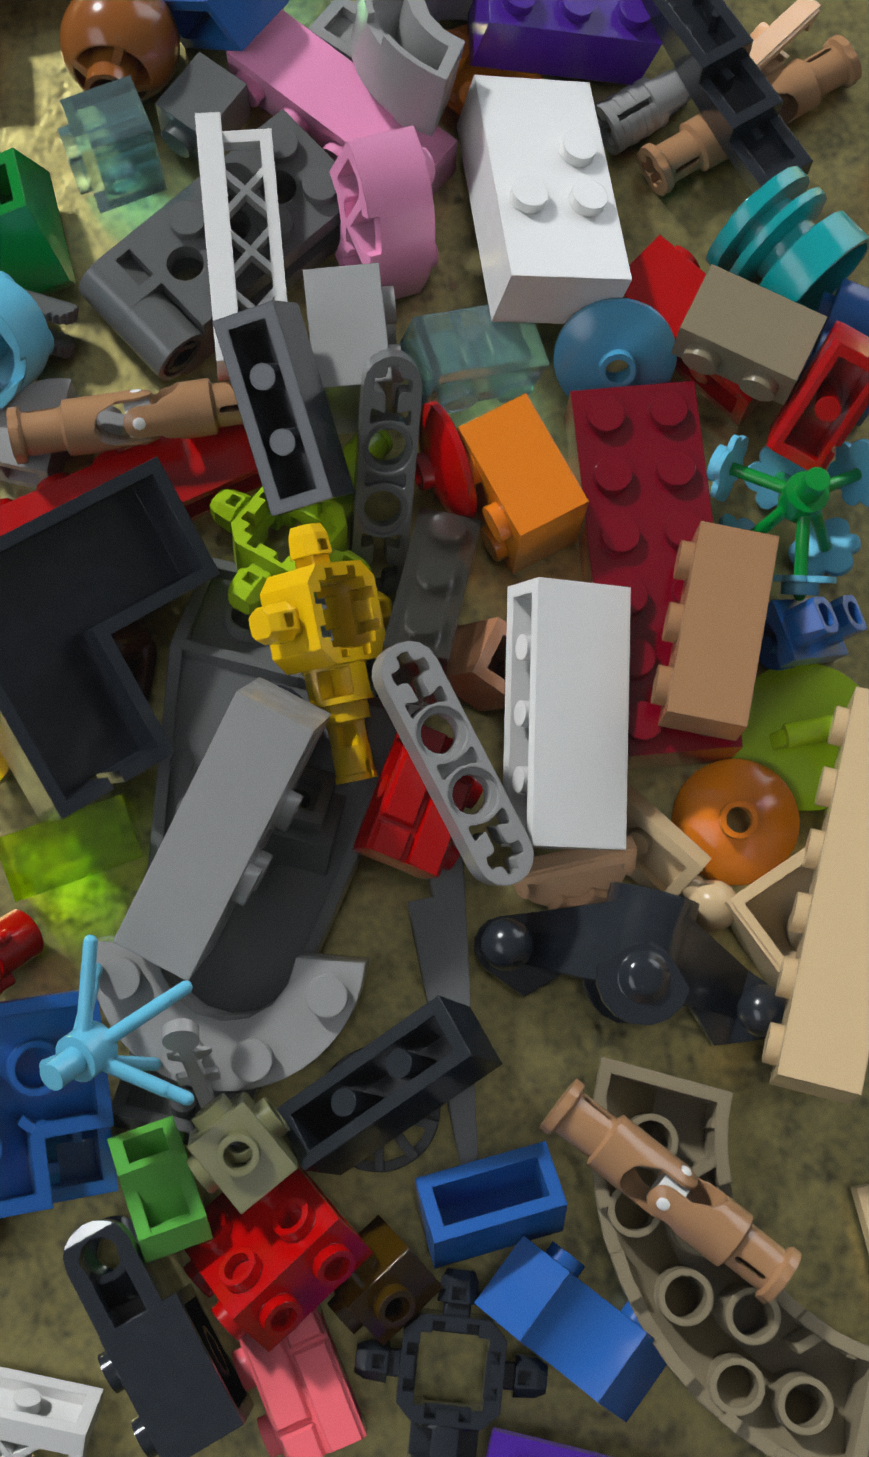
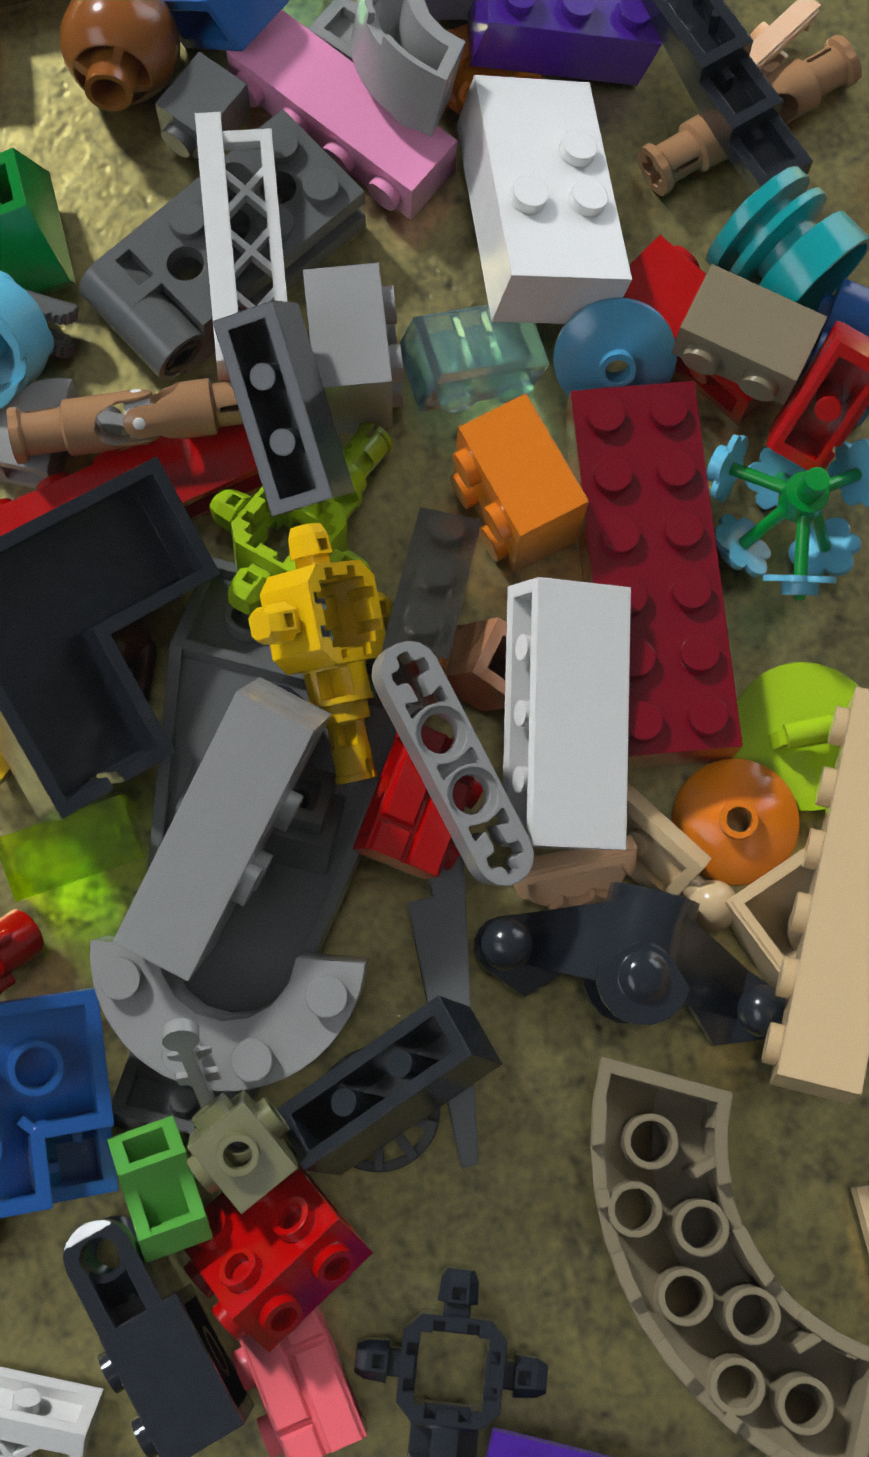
(94, 1047): medium azure plant -> none
(111, 145): clear light blue brick -> none
(385, 1287): dark brown brick -> none
(386, 475): dark grey beam -> none
(387, 207): bright pink brick -> none
(444, 462): red dish -> none
(490, 1204): blue piece -> none
(572, 1326): blue brick -> none
(640, 110): light grey hinge -> none
(690, 1206): medium nougat piece -> none
(715, 630): medium nougat brick -> none
(809, 631): blue hips -> none

